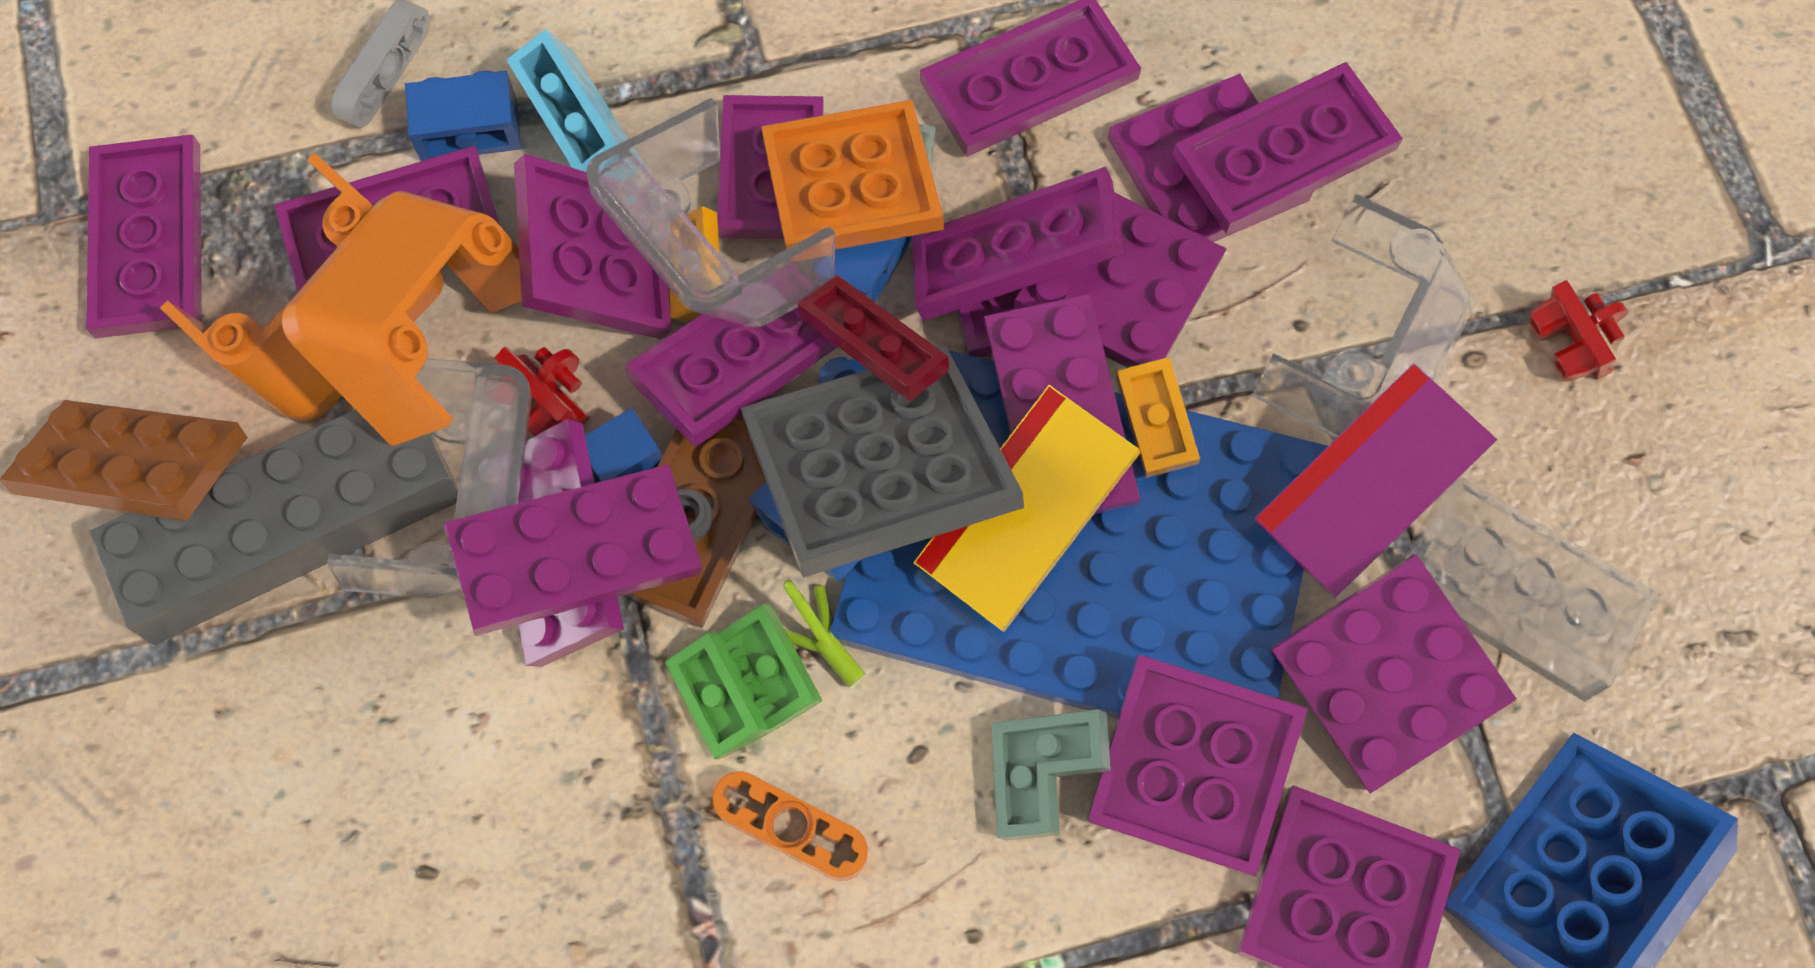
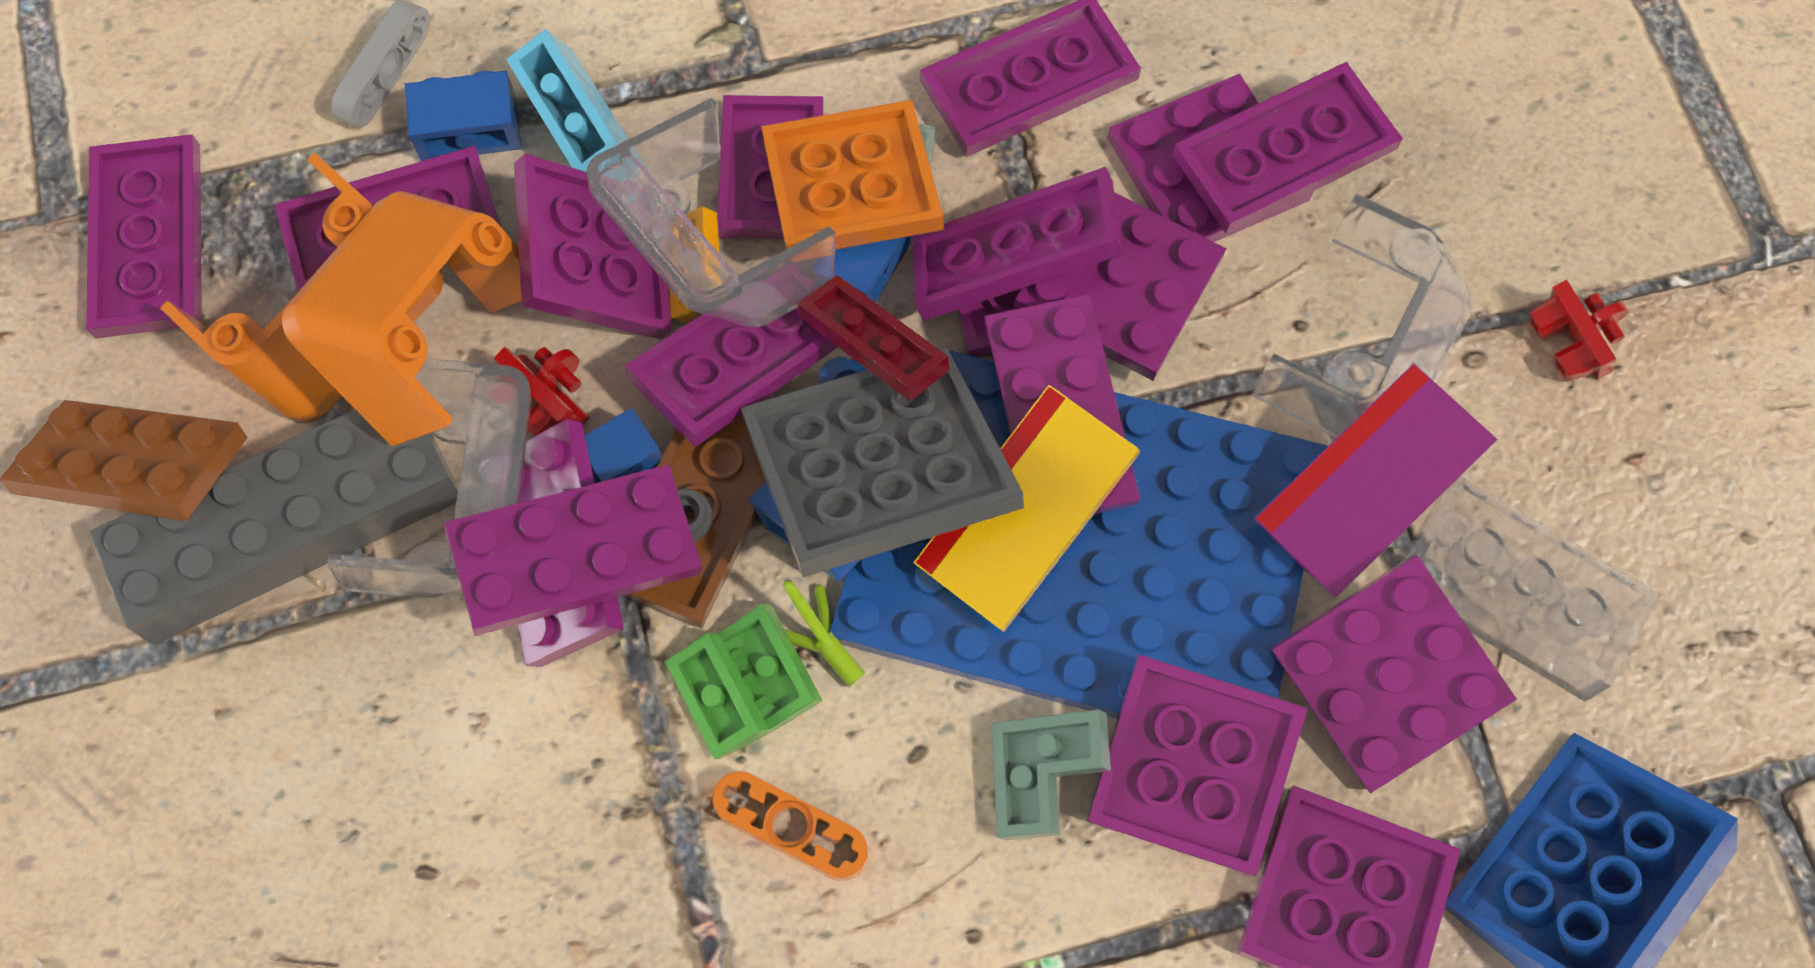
(1157, 417): light orange plate -> none

